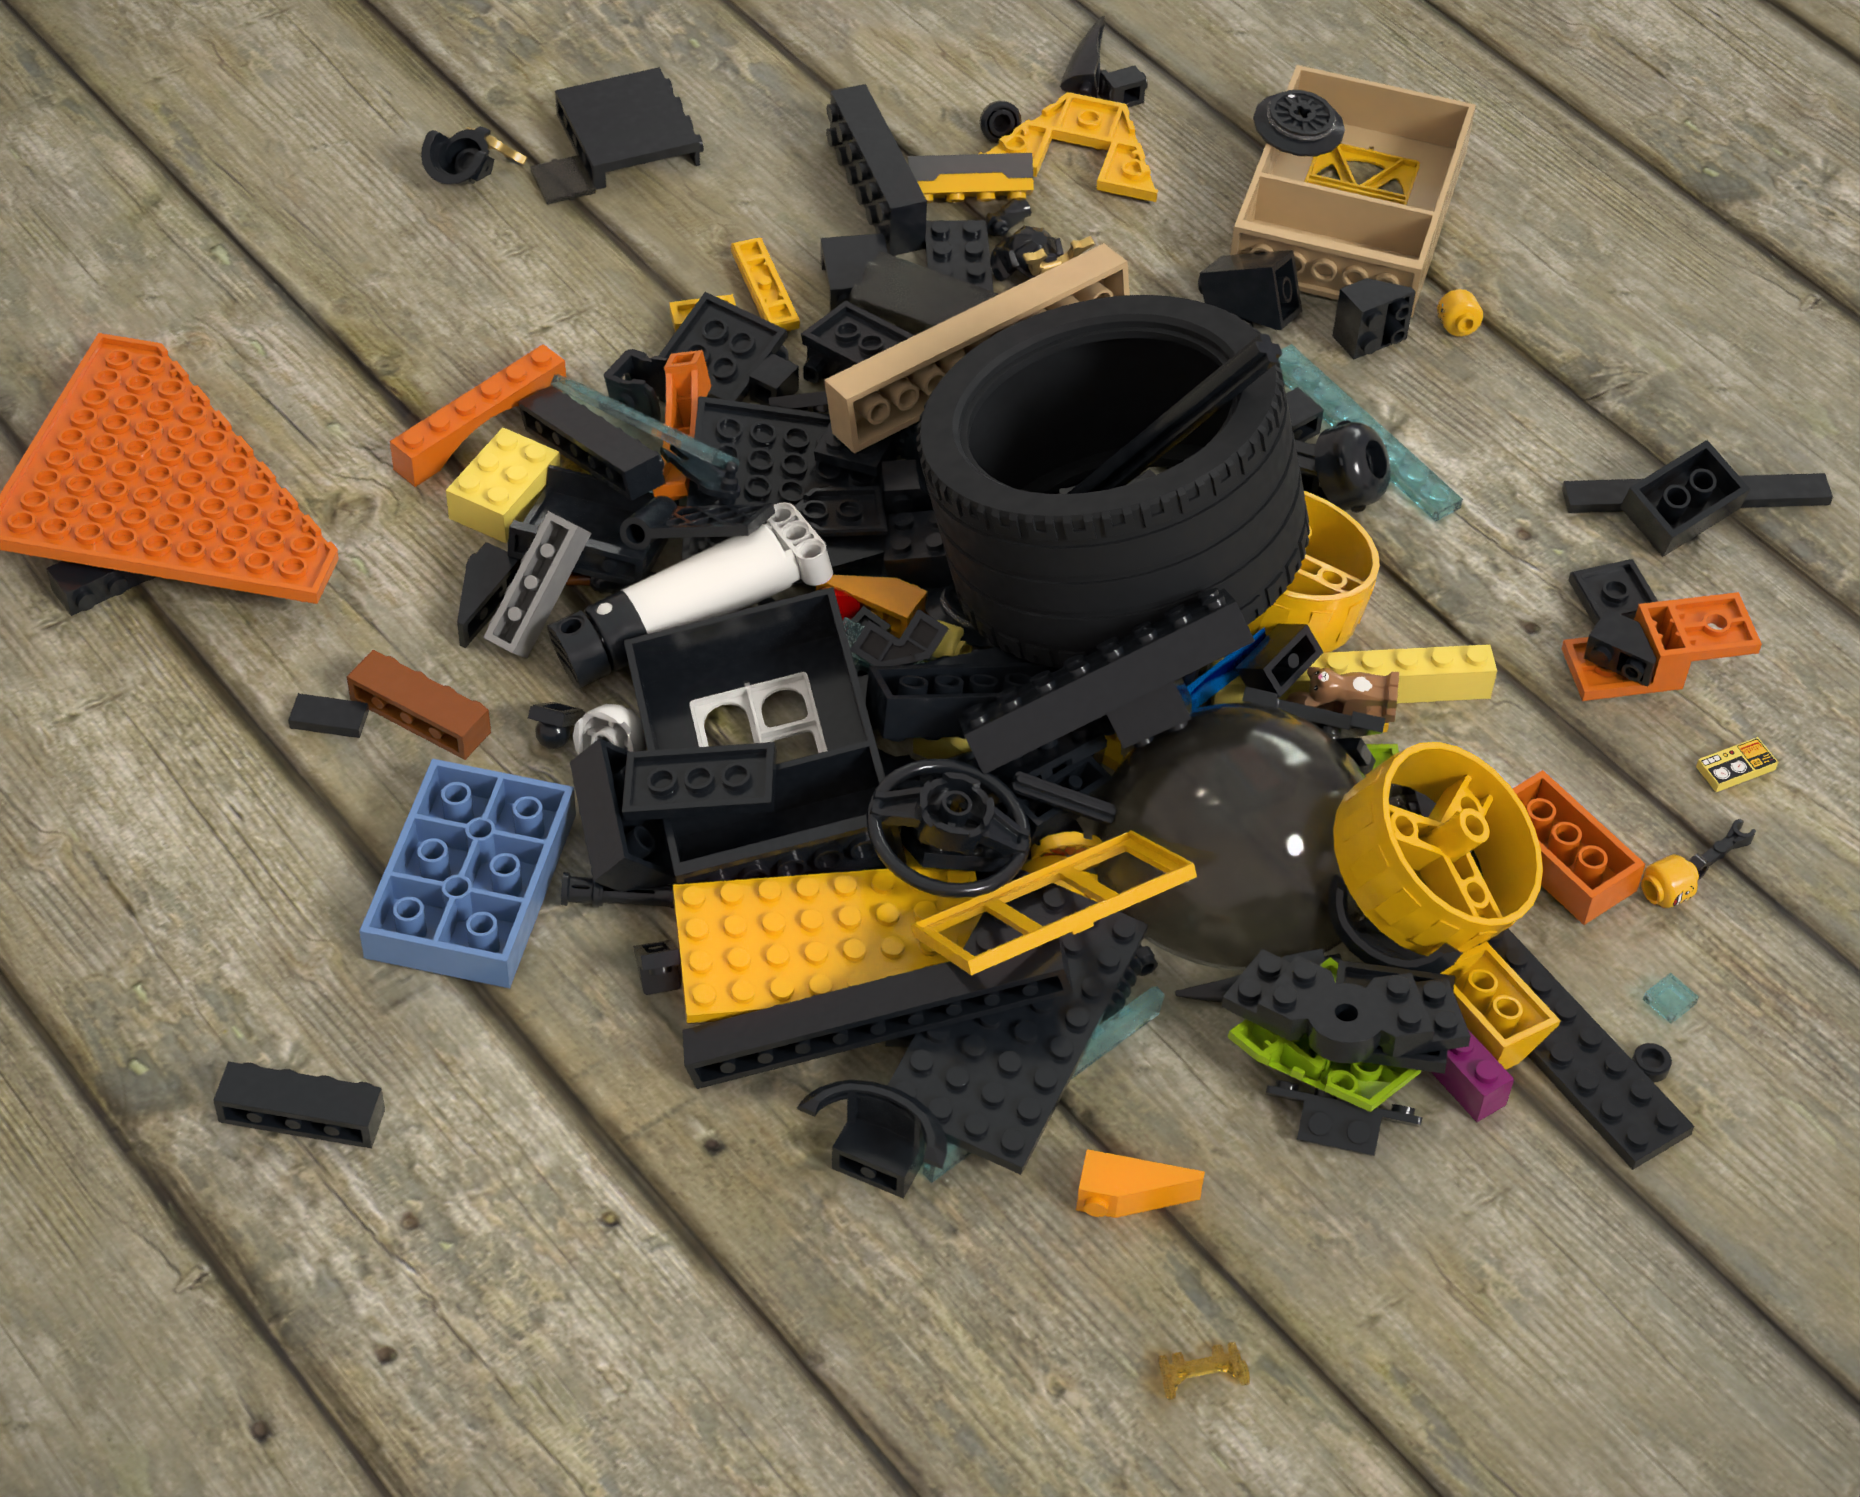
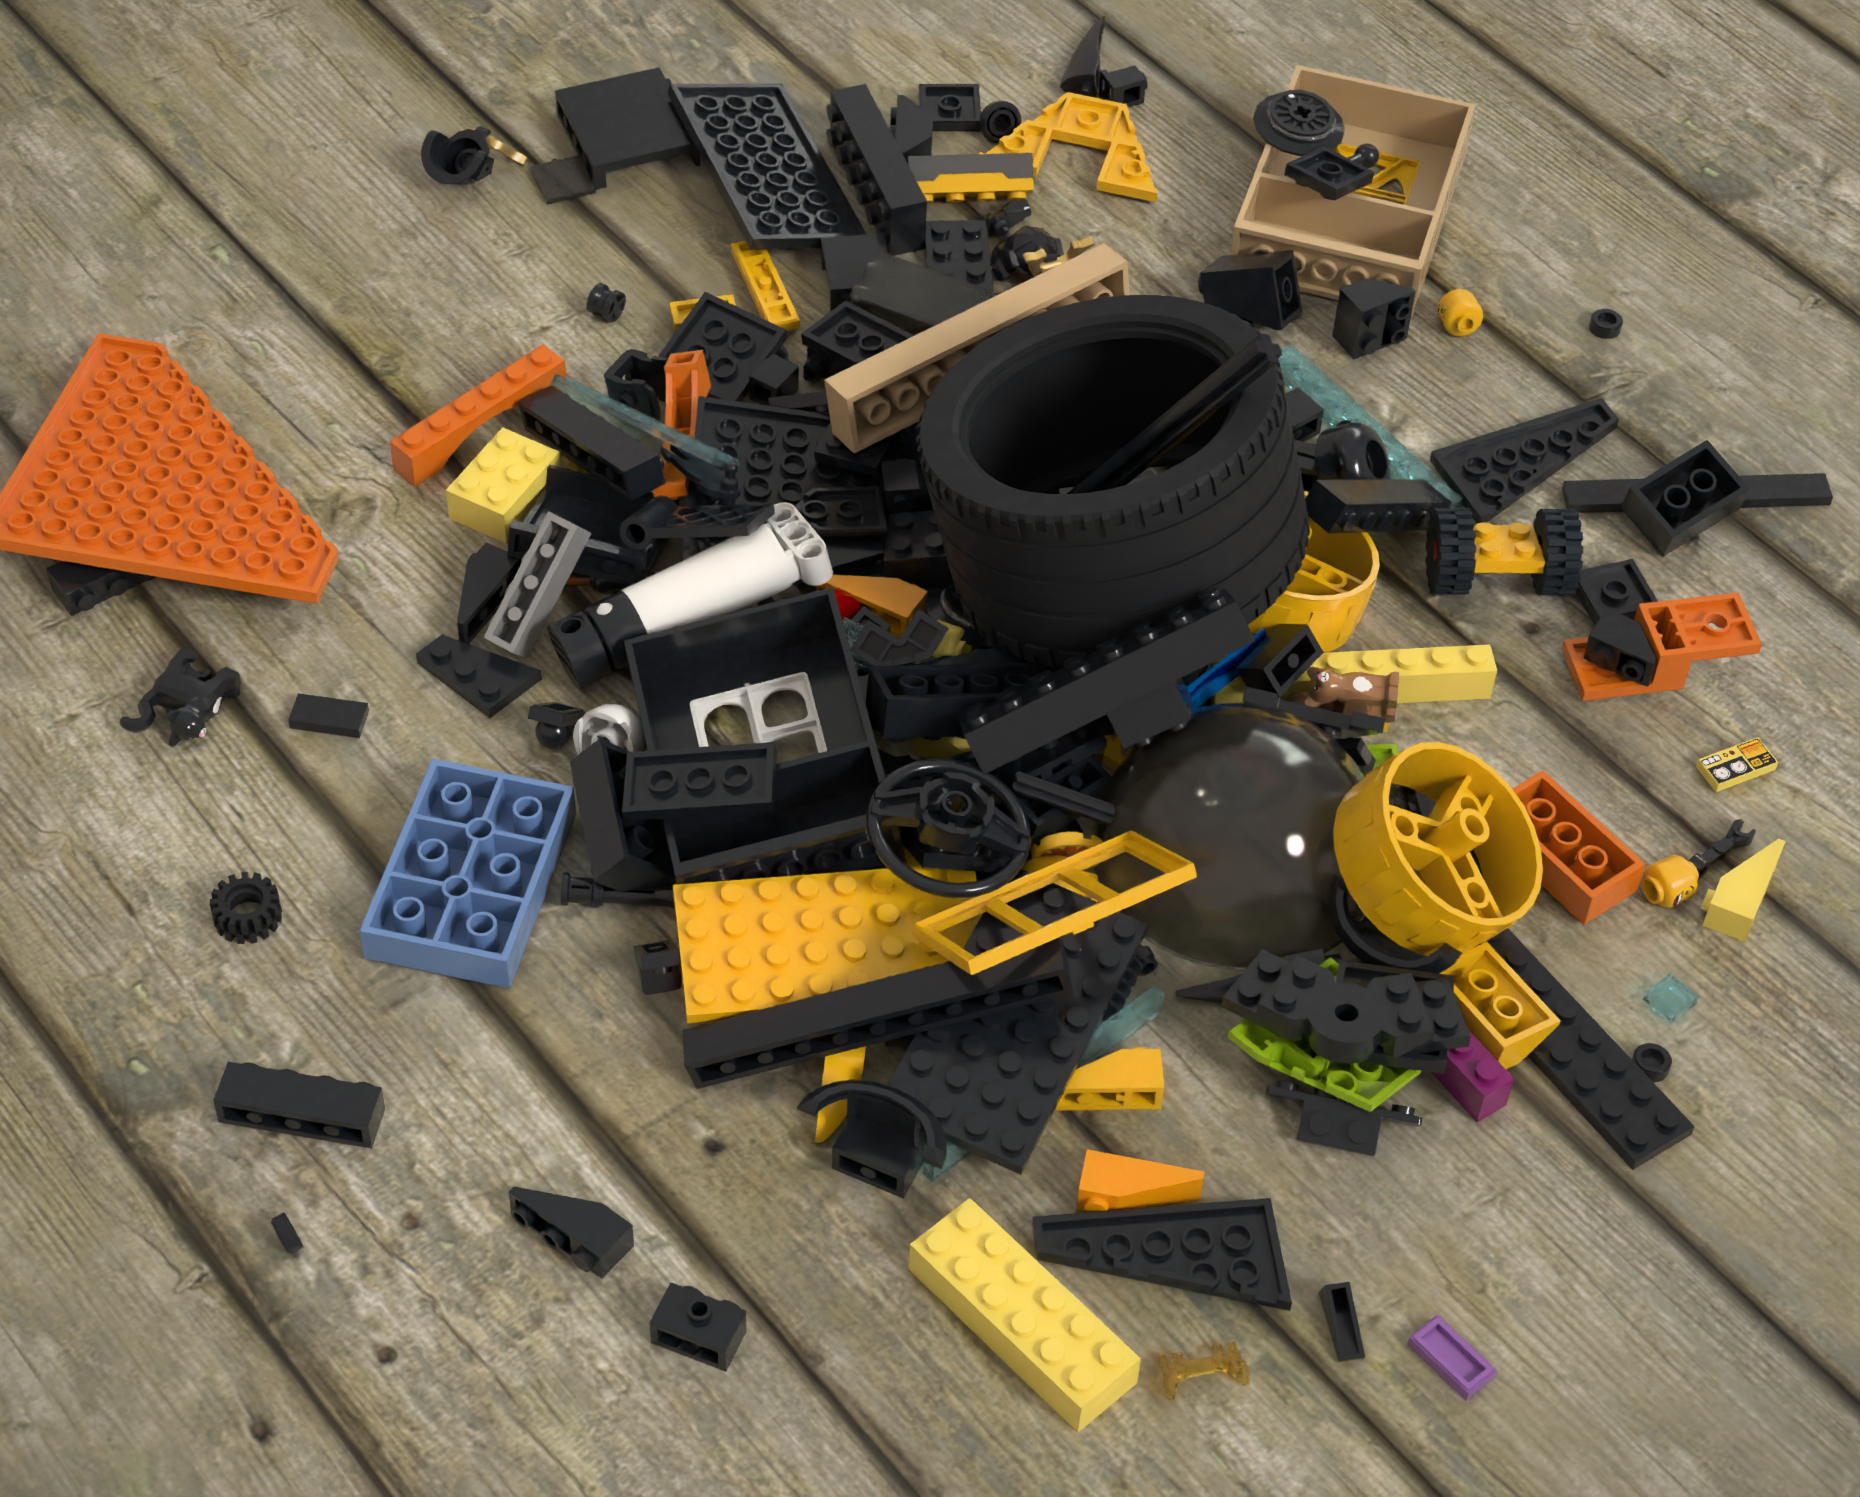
(188, 695): none -> black animal
(243, 891): none -> black tyre
(286, 1233): none -> black tile
(419, 704): dark orange brick -> none
(476, 674): none -> black wing
(579, 1227): none -> black slope
(606, 302): none -> black wheel
(698, 1326): none -> black brick
(765, 164): none -> black plate
(838, 1067): none -> yellow piece
(912, 128): none -> black slope
(952, 106): none -> black tile
(1024, 1314): none -> light yellow brick
(1117, 1082): none -> yellow slope
(1199, 1248): none -> black wing
(1333, 173): none -> black plate
(1342, 1321): none -> black piece
(1373, 505): none -> black brick
(1452, 1357): none -> medium lavender tile
(1511, 462): none -> black wing
(1547, 550): none -> black plate
(1605, 323): none -> black tile
(1740, 893): none -> light yellow slope

